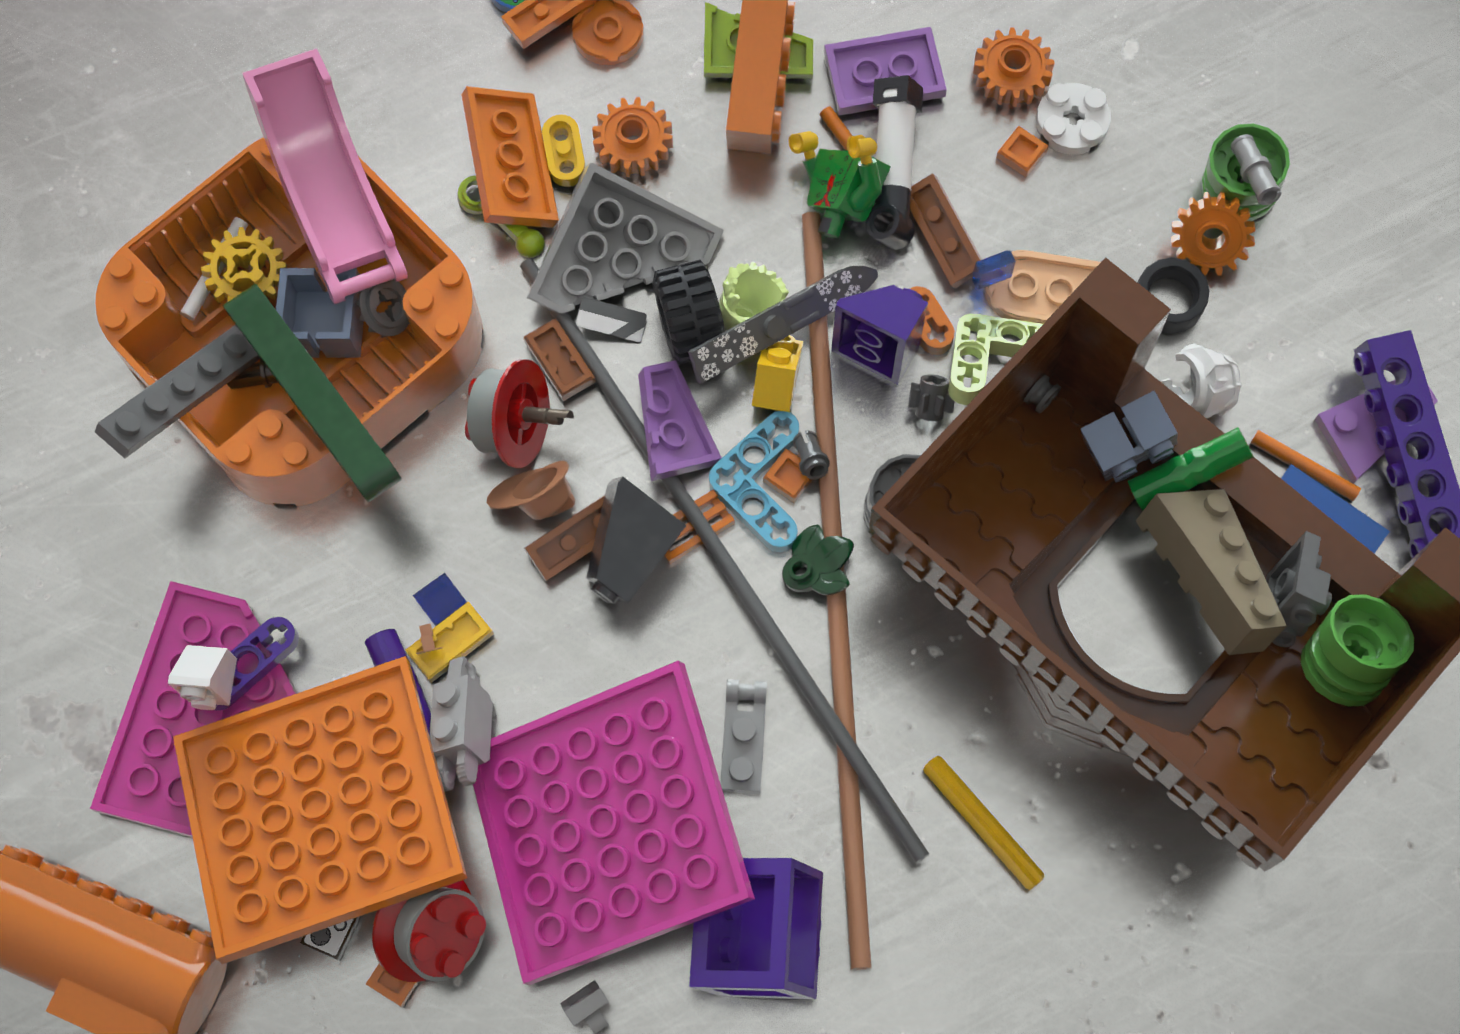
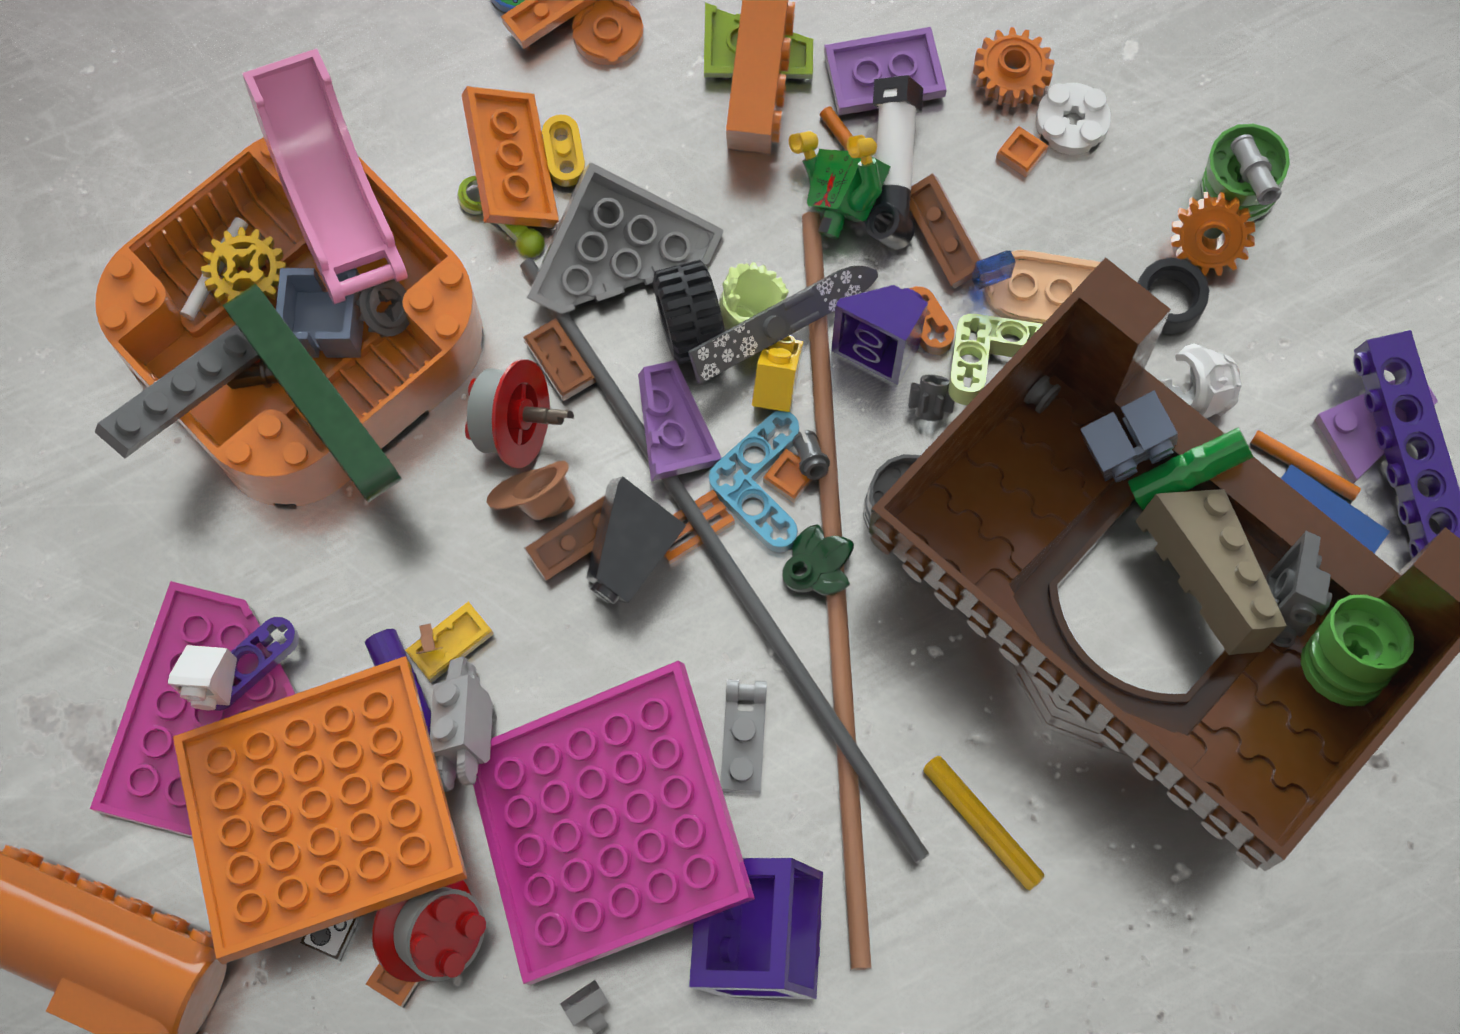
(439, 599): clear blue tile -> none
(611, 319): sticker -> none
(627, 121): orange gear -> none

